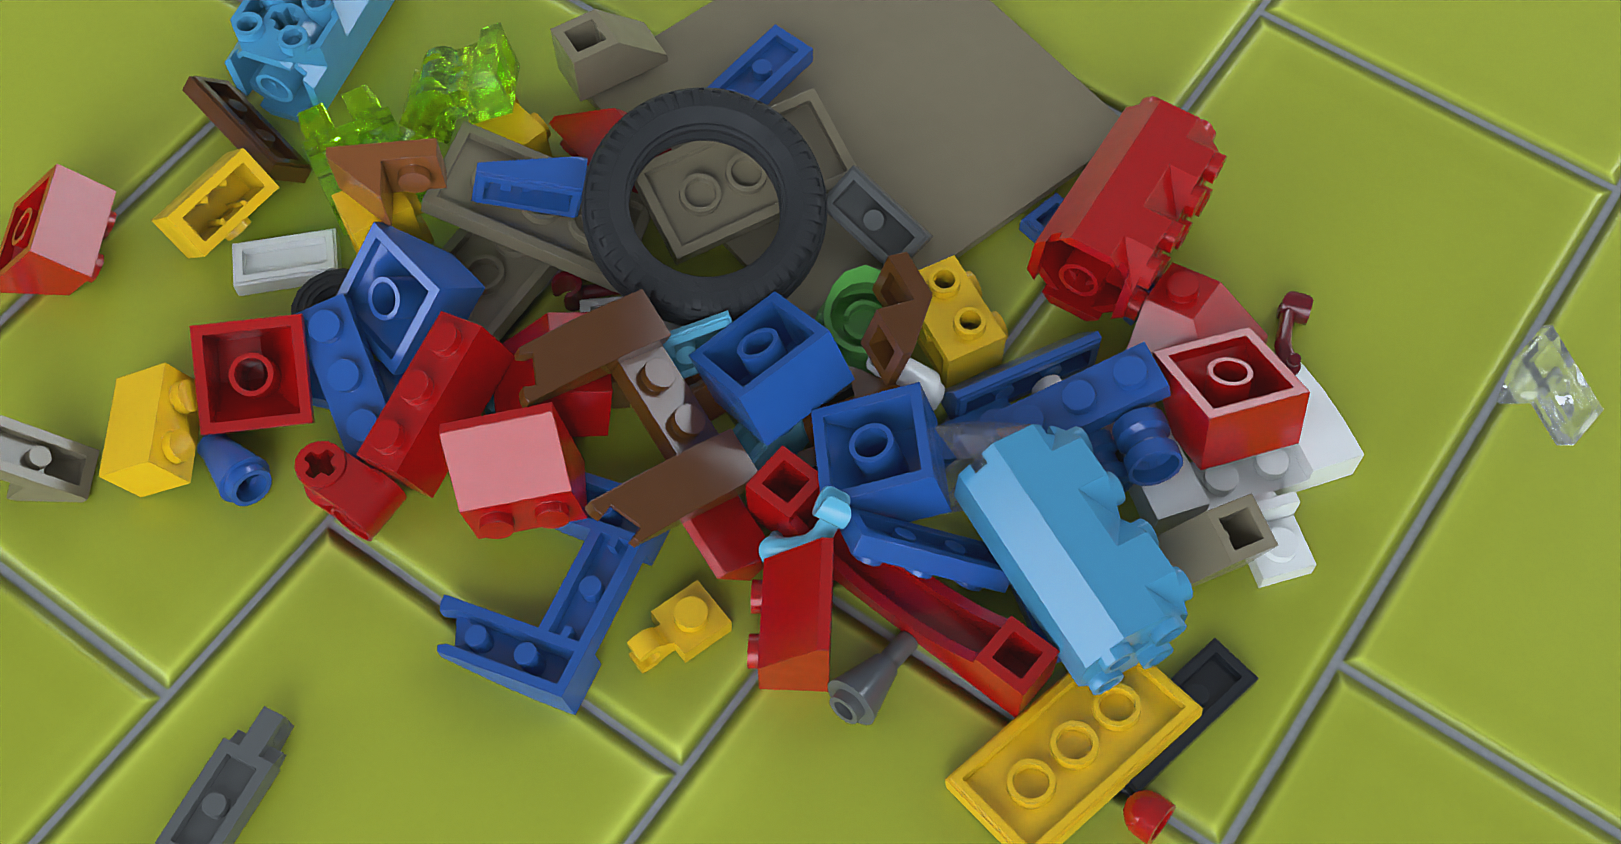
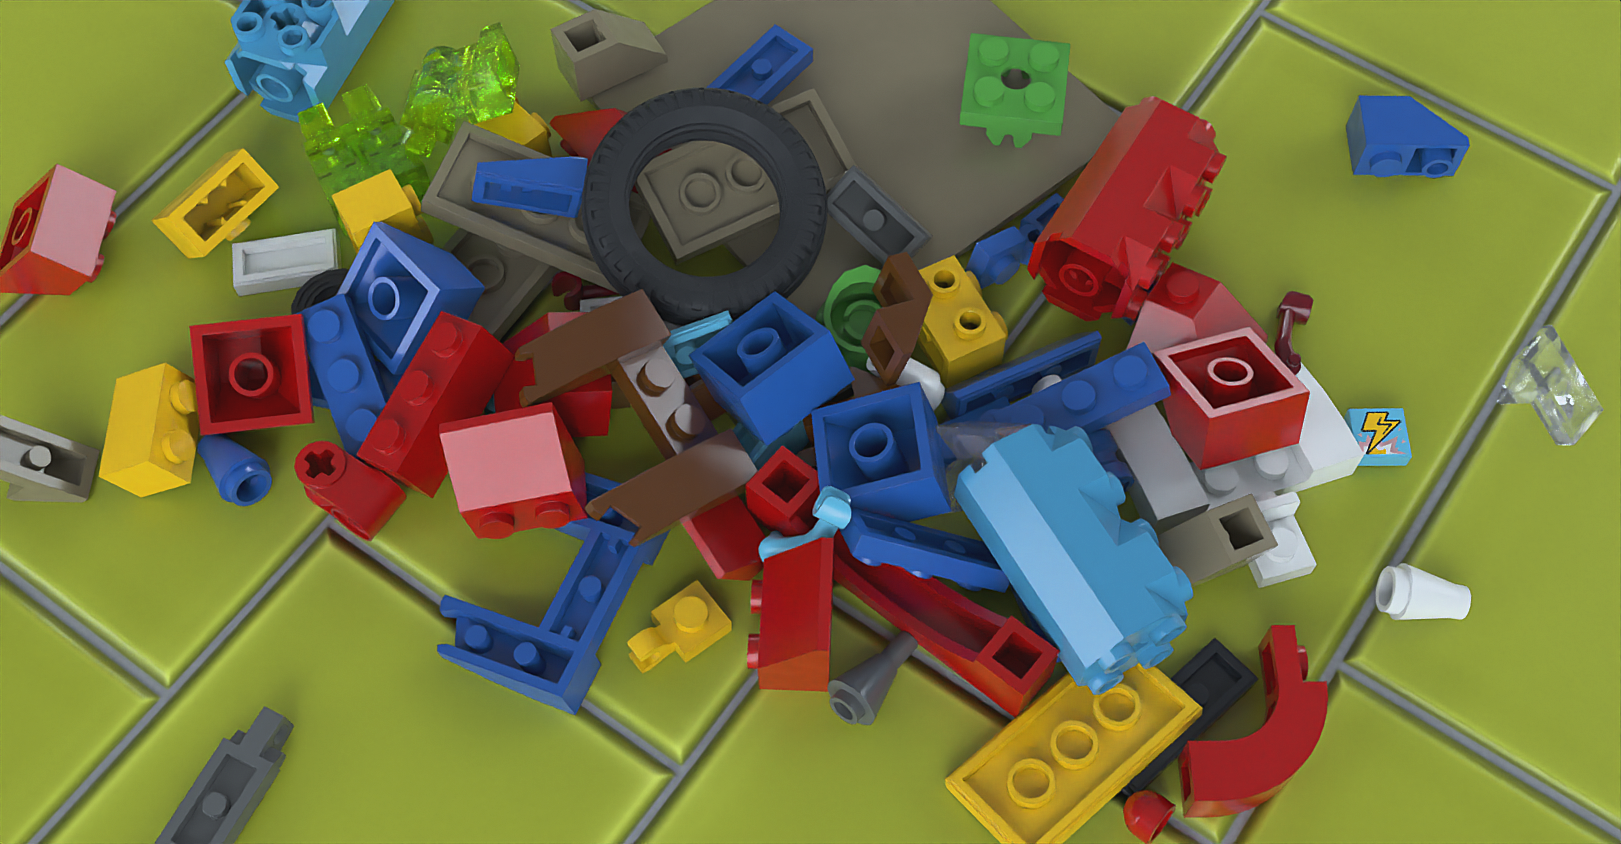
(247, 128): reddish brown tile -> none
(378, 170): dark orange slope -> none
(1000, 255): none -> blue plate
(1008, 110): none -> bright green piece
(1148, 450): blue wheel -> none
(1247, 771): none -> red arch
(1380, 435): none -> tile
(1402, 138): none -> blue slope
(1415, 594): none -> white cone

